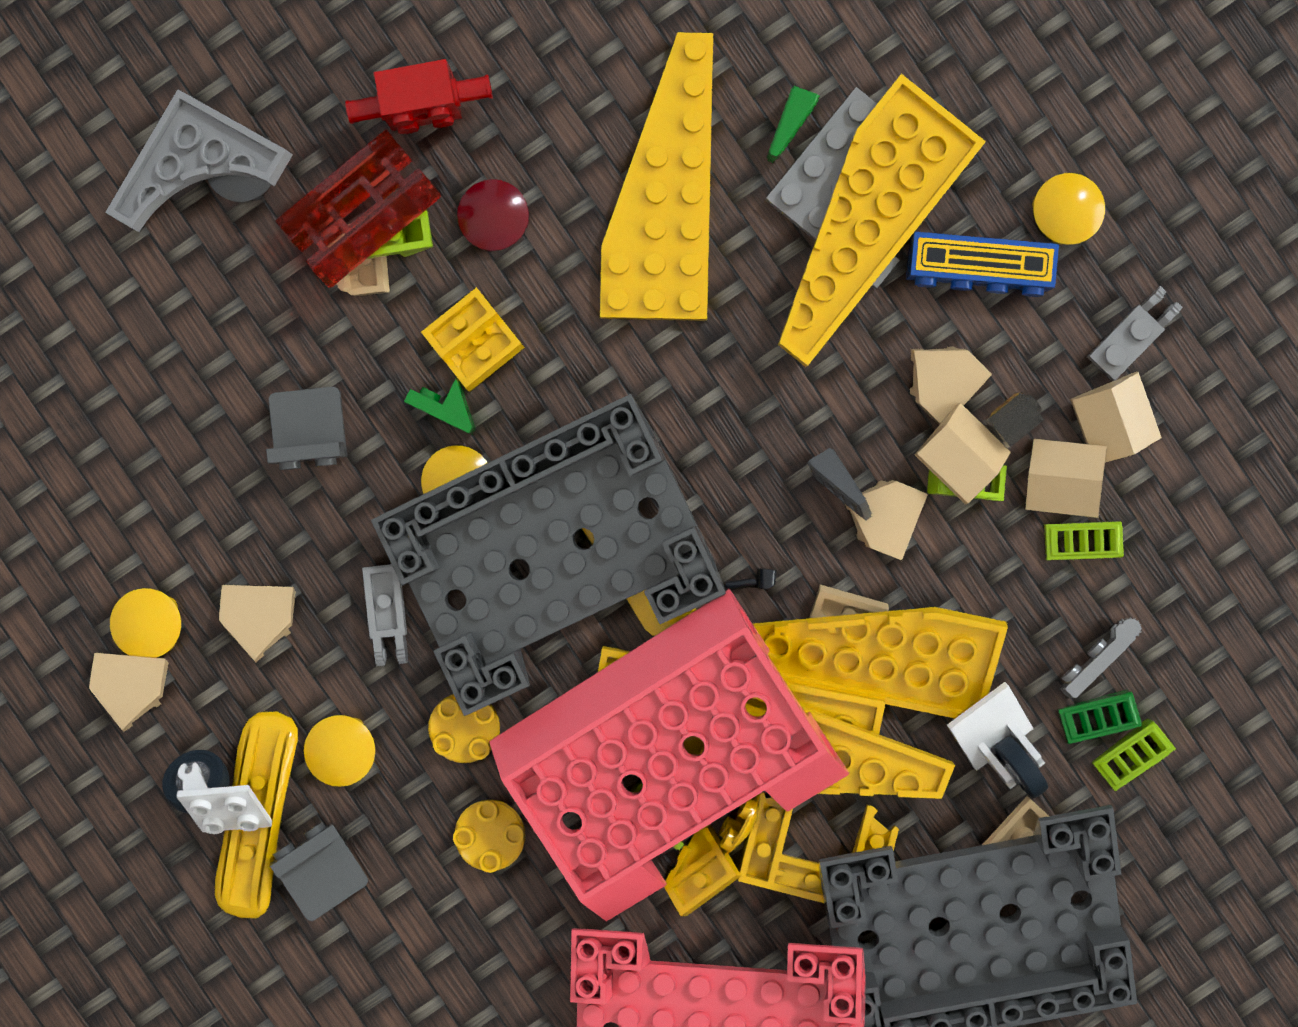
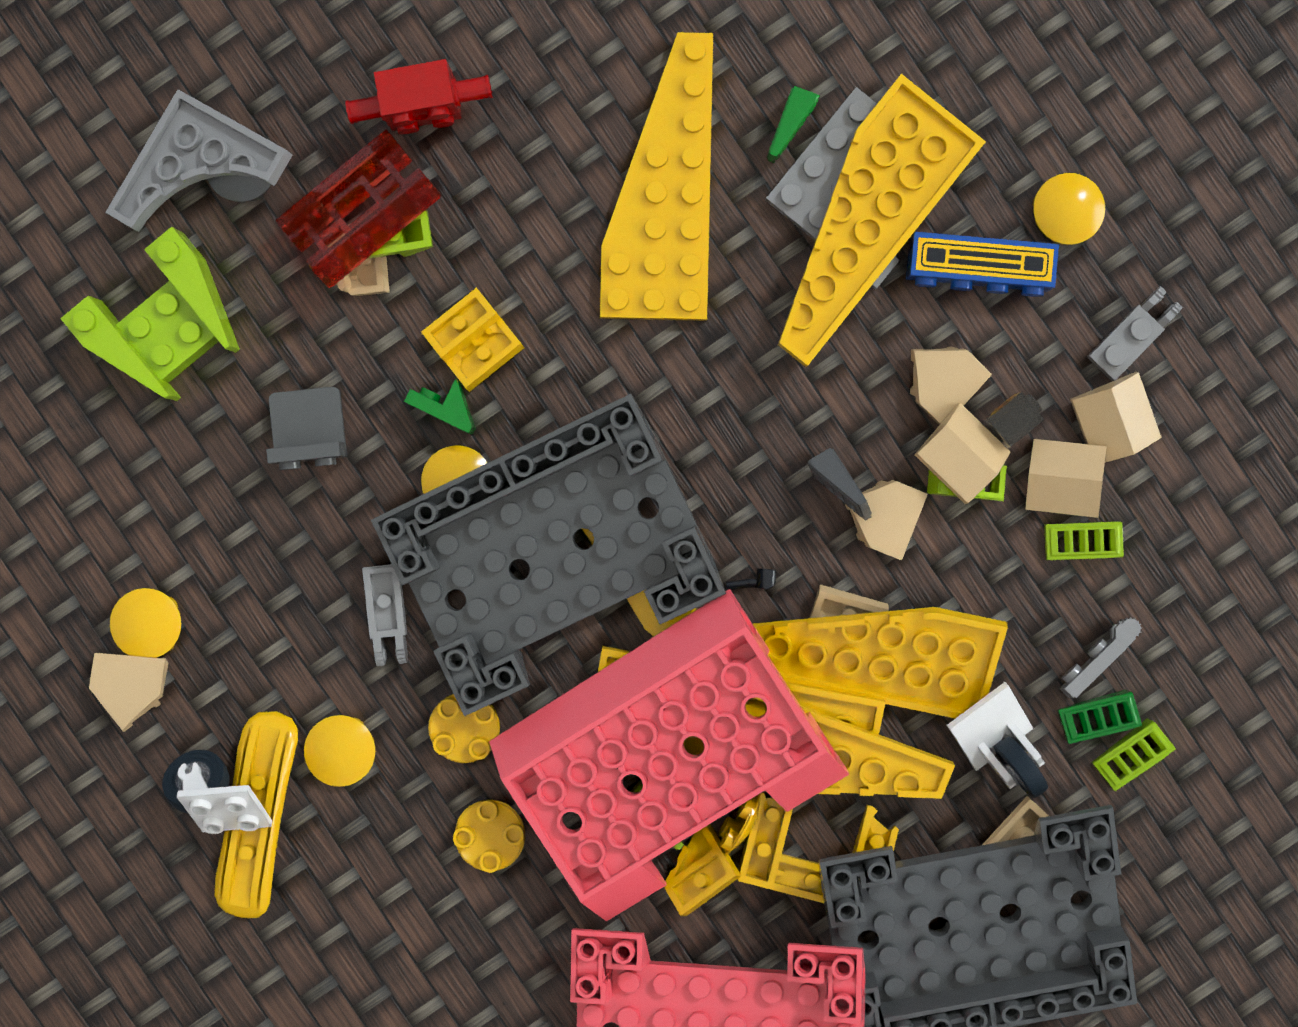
(167, 328): none -> lime wedge
(257, 615): tan slope -> none
(319, 871): dark grey bracket -> none
(493, 215): dark red dish -> none

